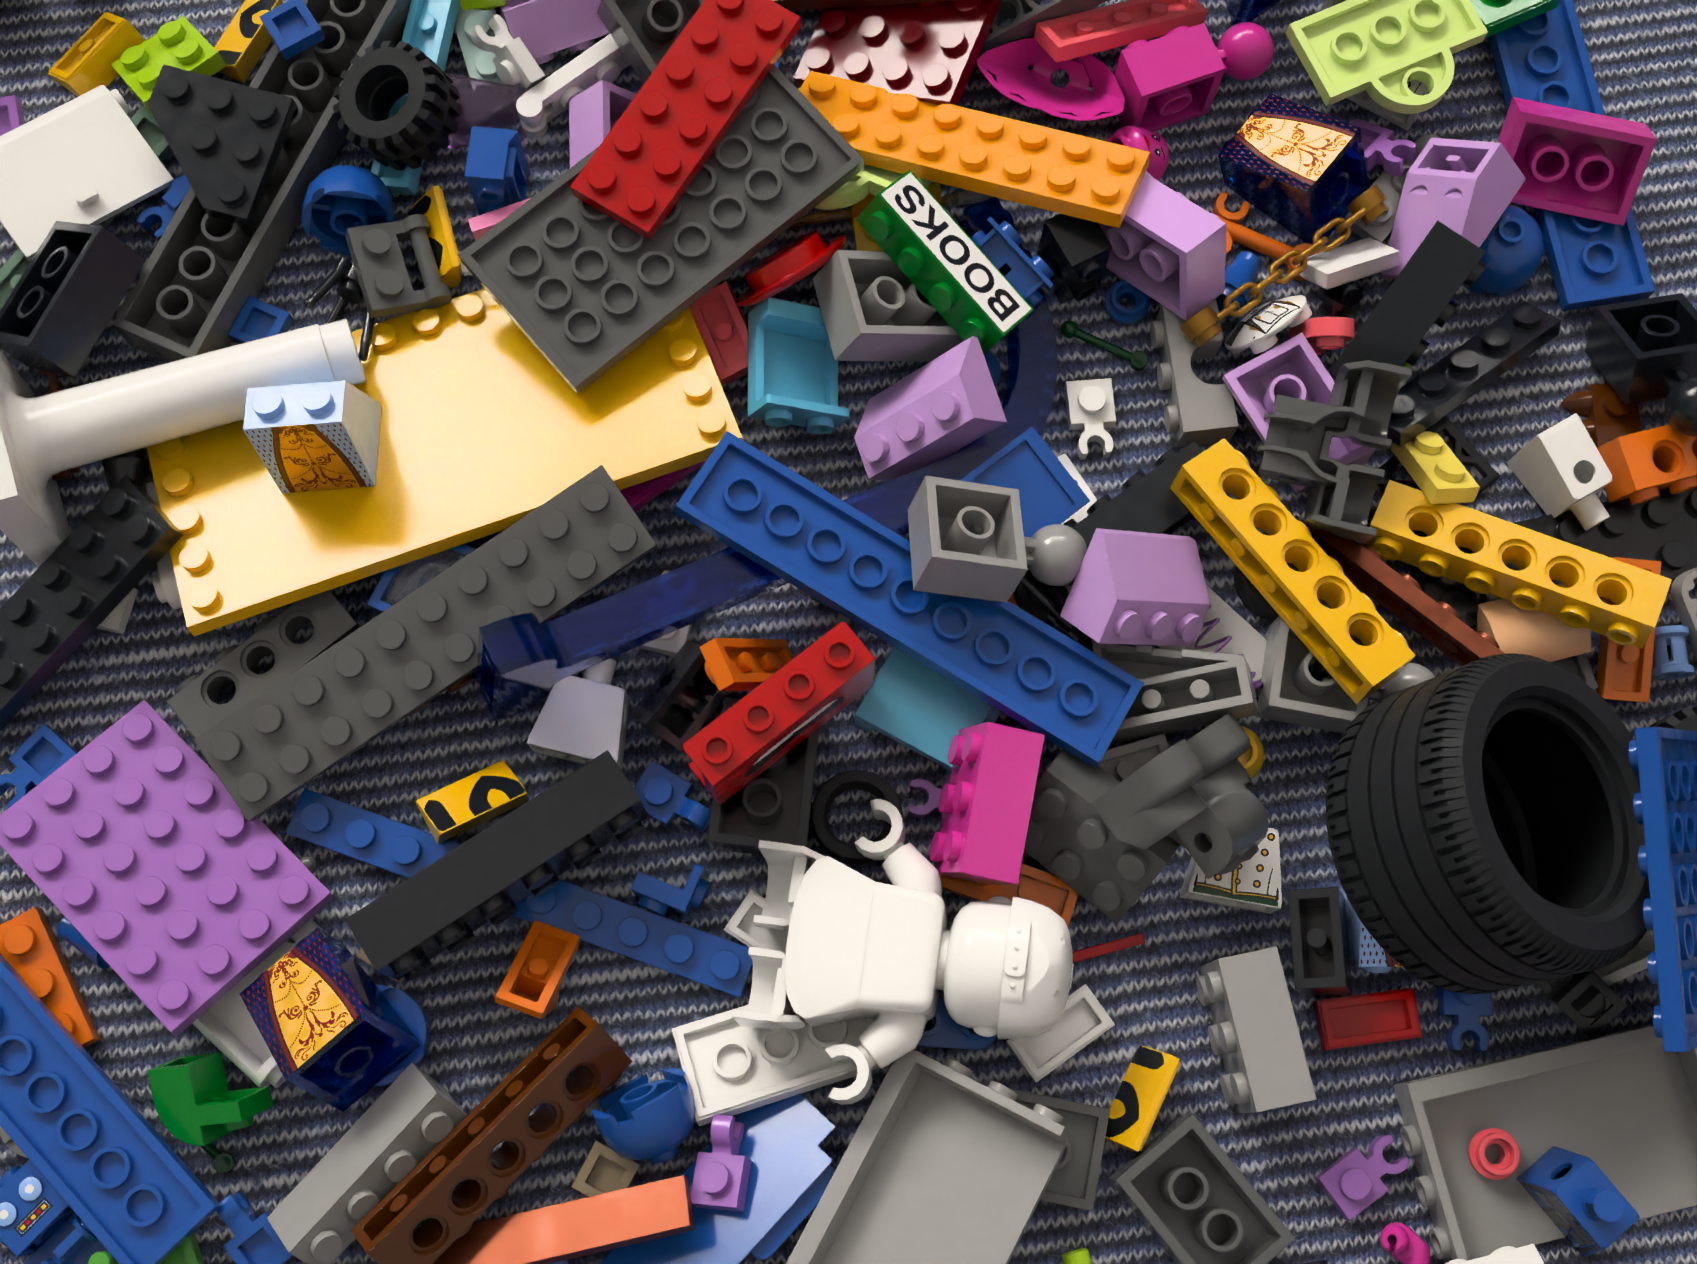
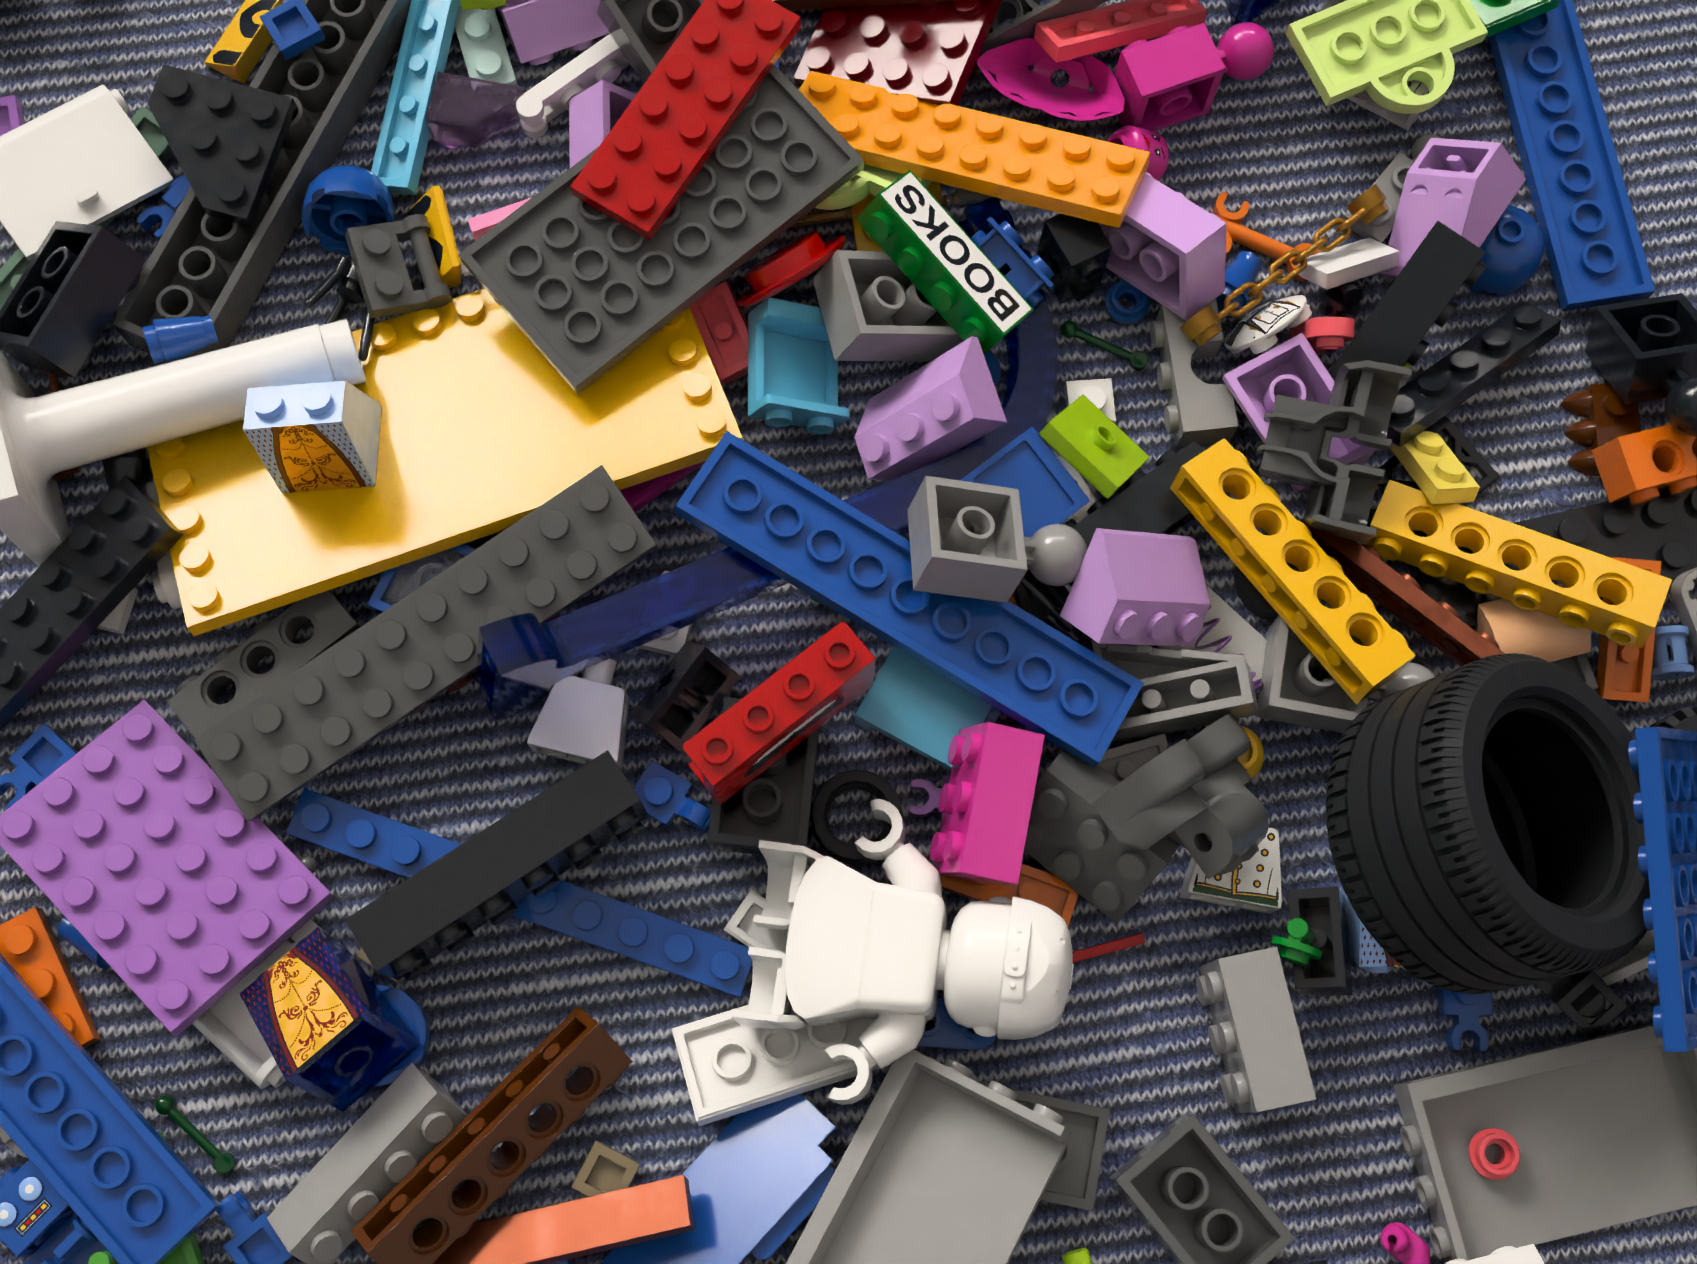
(90, 58): yellow slope -> none
(173, 45): lime plate -> none
(178, 337): none -> blue cone
(196, 1100): green brick -> none
(259, 321): blue plate -> none
(374, 87): black tyre -> none
(471, 801): yellow slope -> none
(496, 168): blue window -> none
(512, 58): white plate -> none
(538, 970): orange slope -> none
(647, 1118): blue cylinder -> none
(659, 896): blue bracket -> none
(723, 1175): medium lavender plate -> none
(743, 662): orange plate -> none
(1079, 1026): white tile -> none
(1094, 446): none -> lime plate
(1140, 1097): yellow slope -> none
(1296, 165): clear blue slope -> none
(1297, 946): none -> green plate
(1355, 1180): medium lavender plate -> none
(1367, 1019): red tile -> none
(1383, 149): medium lavender plate -> none
(1564, 472): white torso -> none
(1576, 159): dark pink slope -> none
(1580, 1202): blue torso -> none

